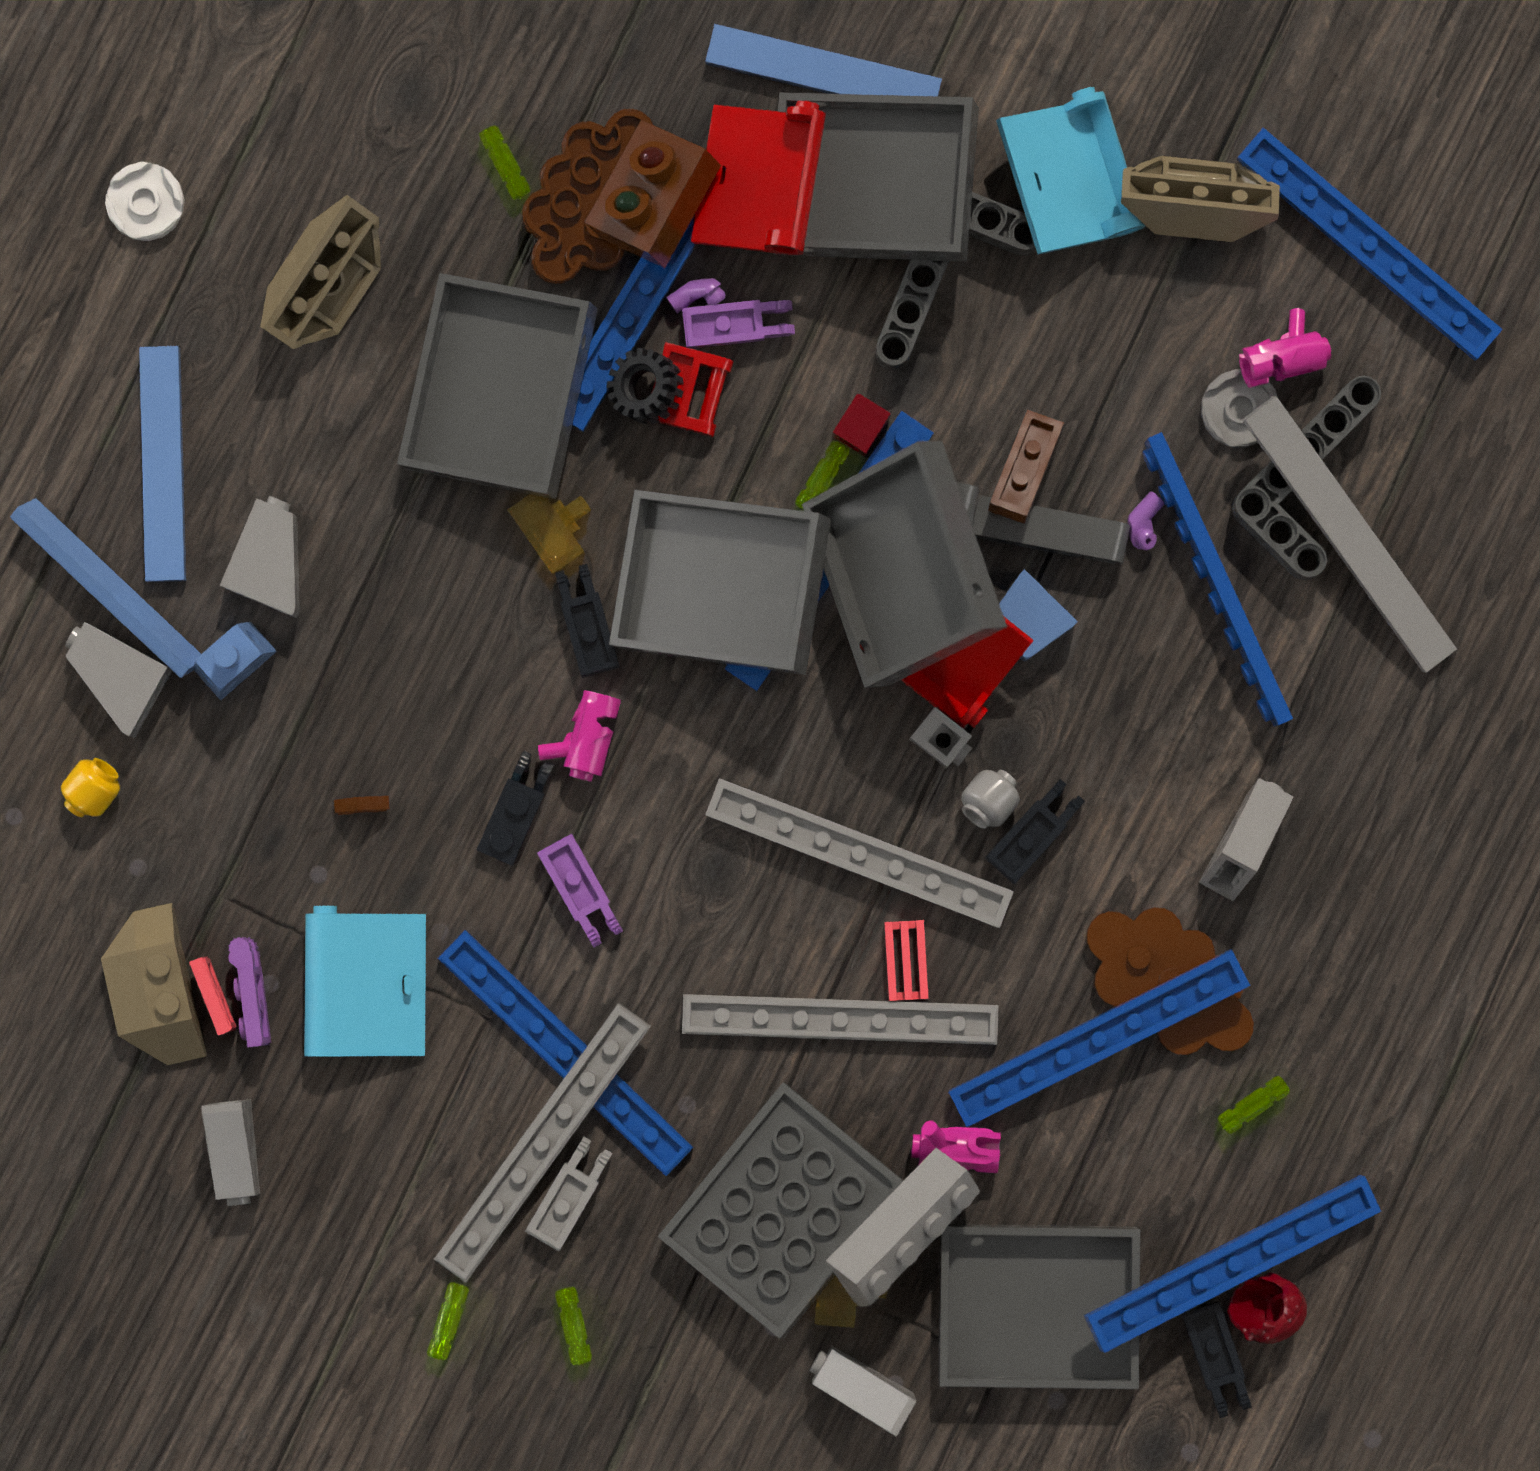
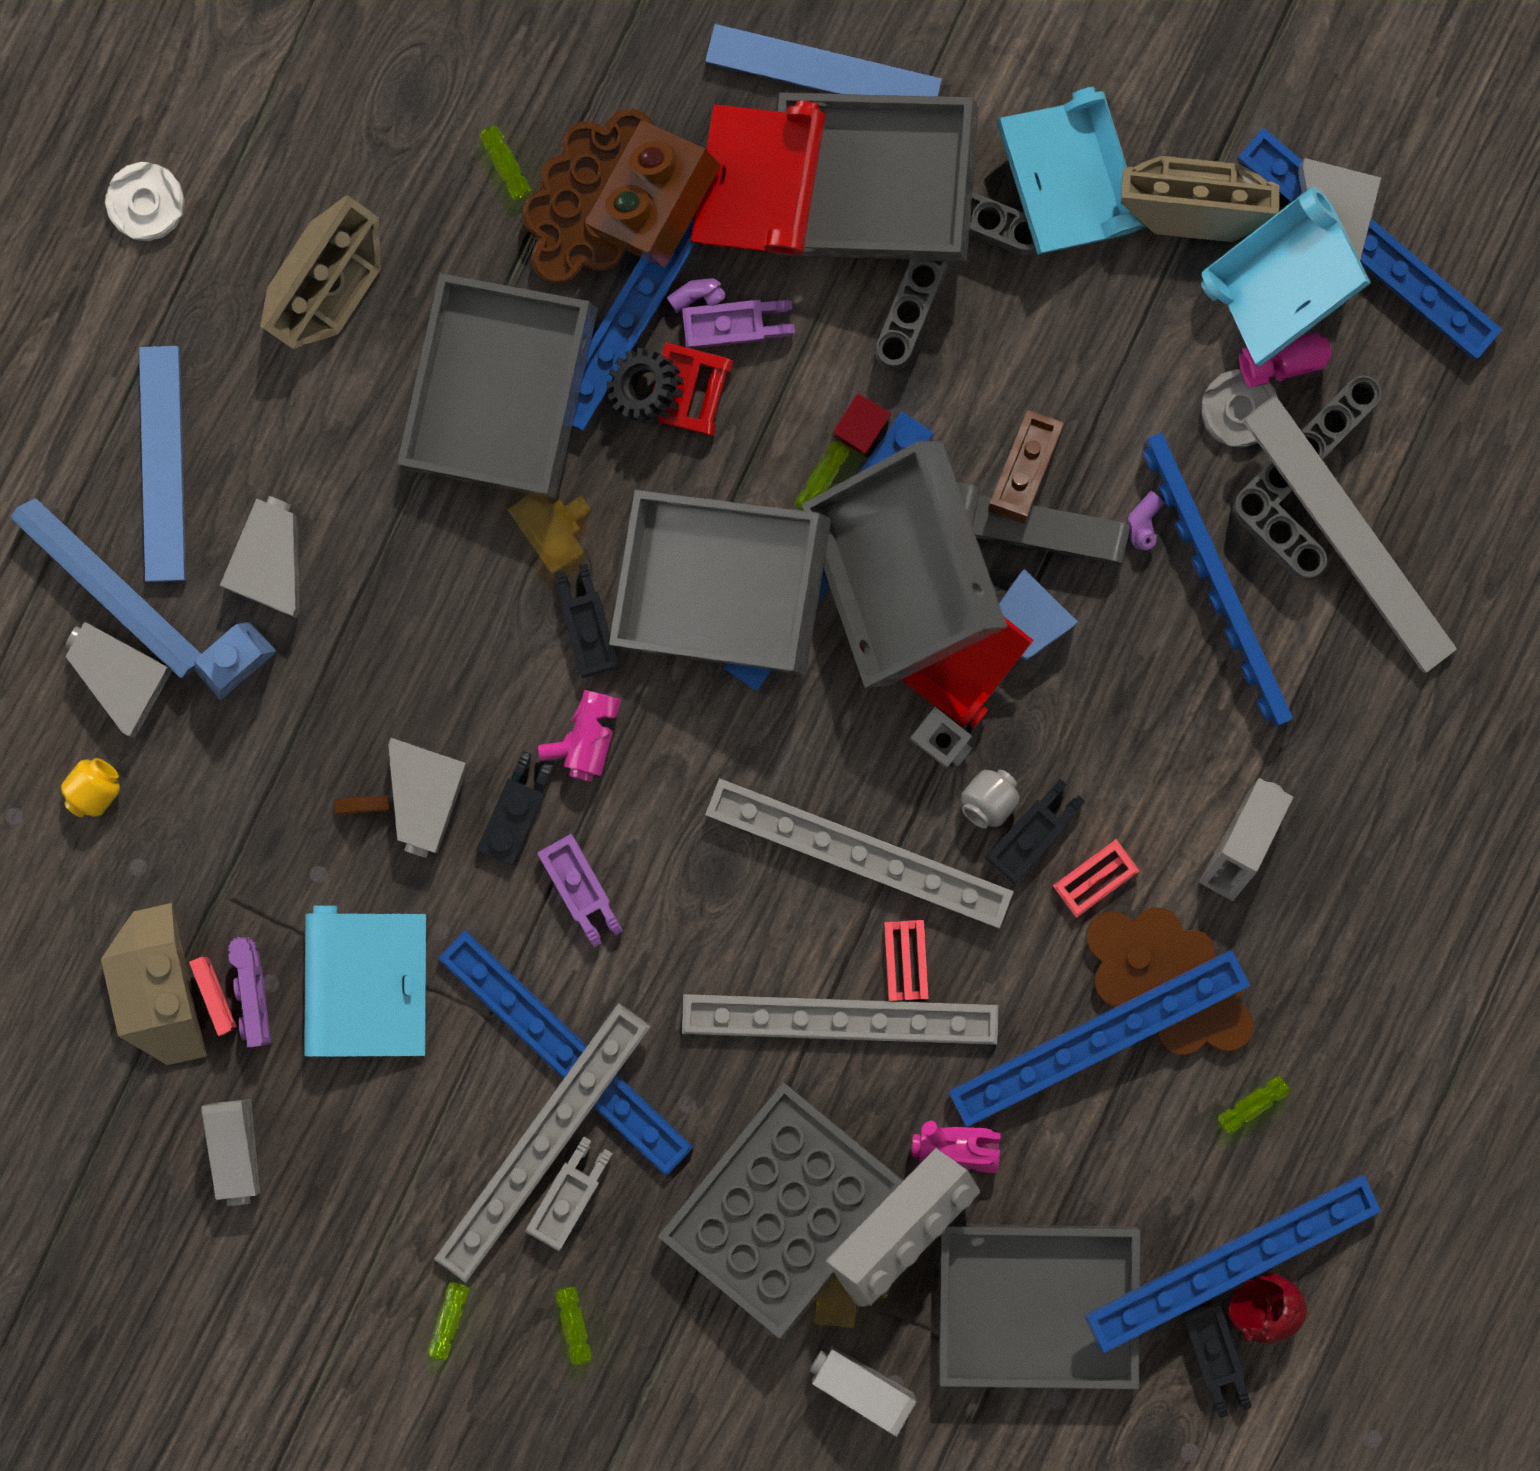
(423, 795): none -> light grey slope
(1068, 898): none -> coral tile
(1287, 275): none -> medium azure door
(1349, 193): none -> light grey slope

